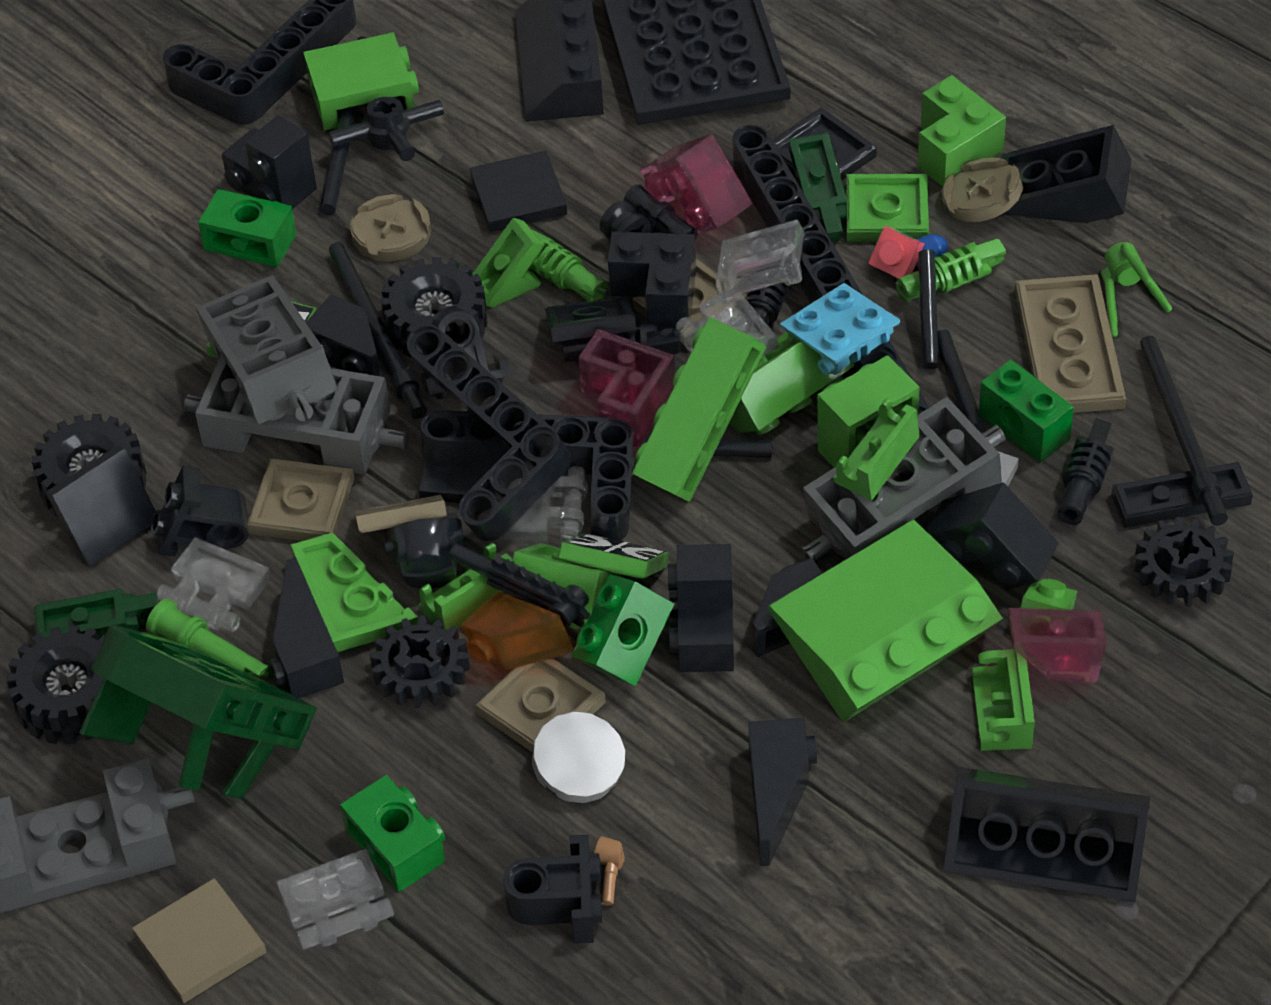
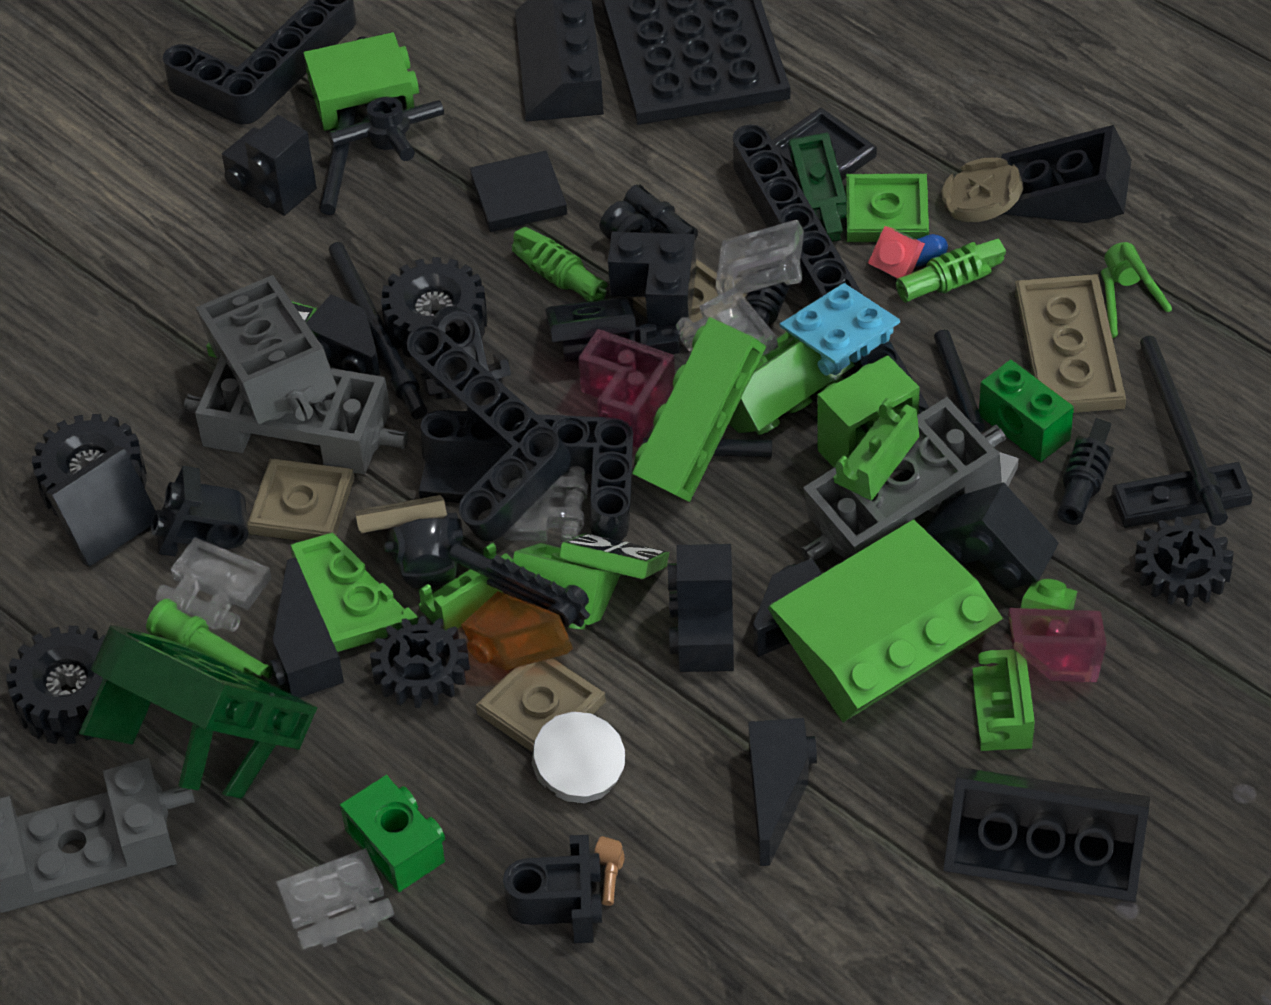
(95, 612): dark green hinge -> none
(199, 940): dark tan tile -> none
(247, 228): green brick -> none
(390, 228): dark tan tile -> none
(507, 263): bright green slope -> none
(641, 617): green brick -> none
(700, 180): clear pink brick -> none
(928, 309): black bar -> none
(956, 129): bright green brick -> none

